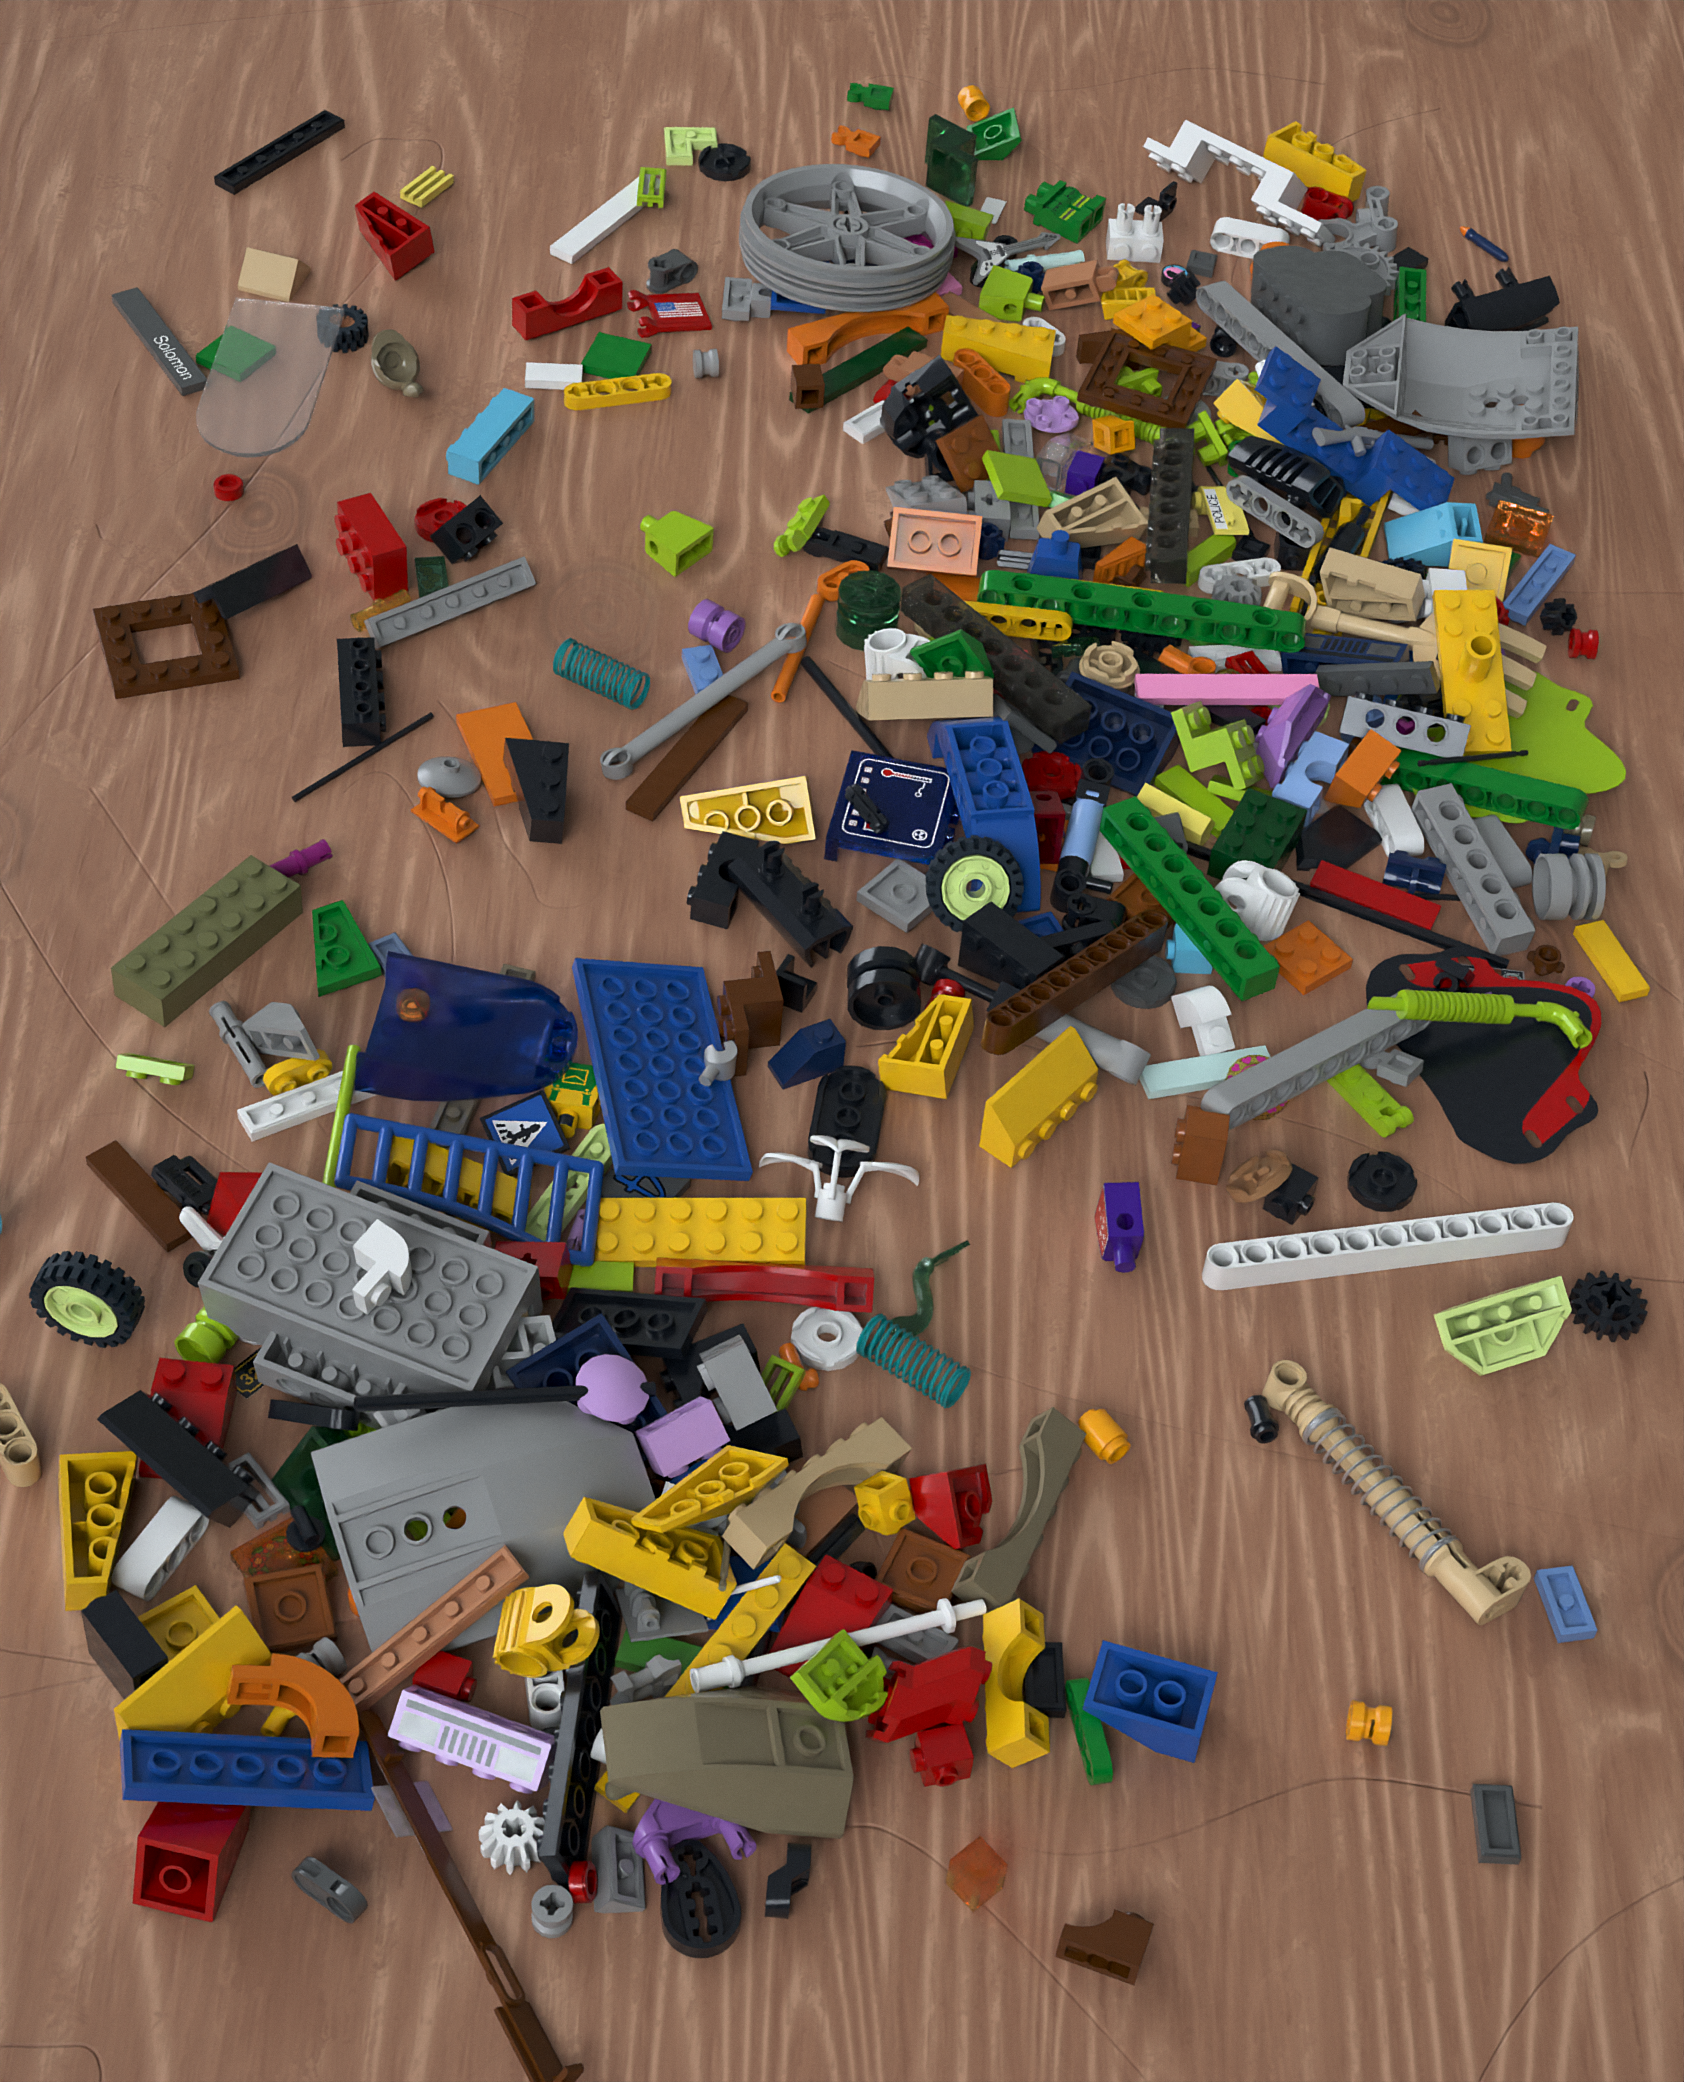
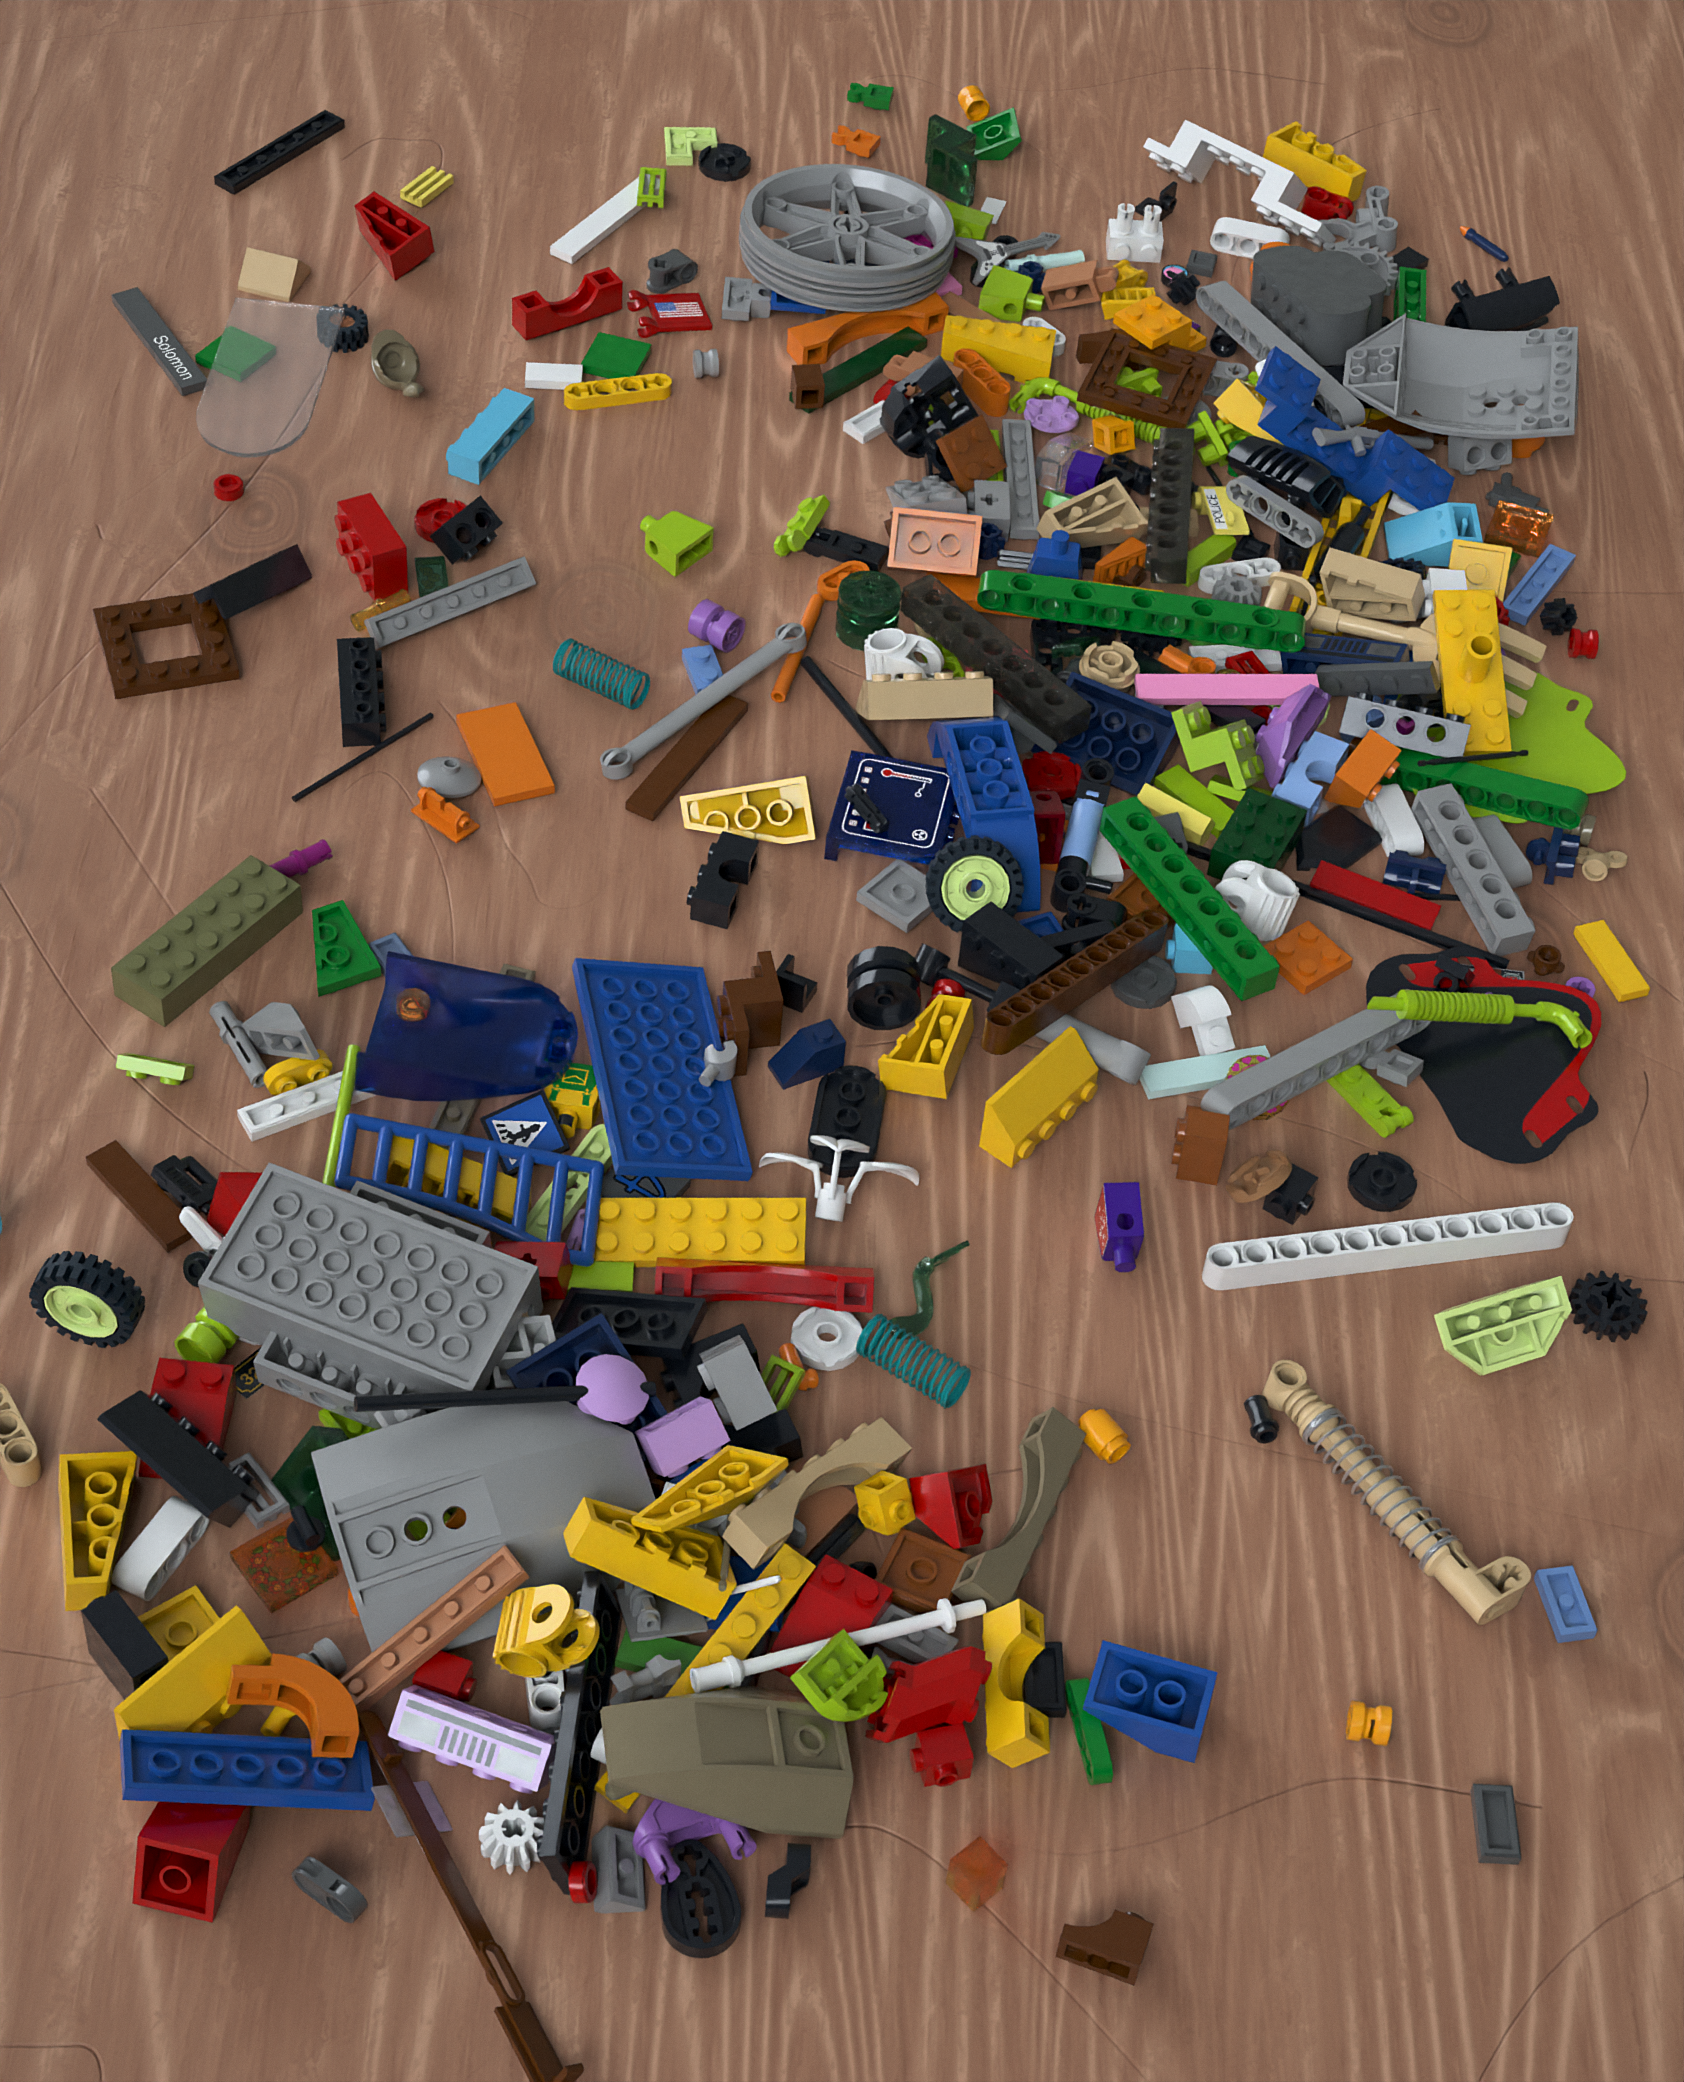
(290, 1607): dark orange tile -> none
(314, 1415): black beam -> none
(388, 1266): white brick -> none
(540, 784): black wedge -> none
(552, 1922): light grey wheel -> none
(790, 901): black piece -> none
(952, 653): green slope -> none
(1016, 478): lime tile -> none
(1016, 614): yellow beam -> none
(1065, 210): green hips -> none
(1568, 886): light grey wheel -> none

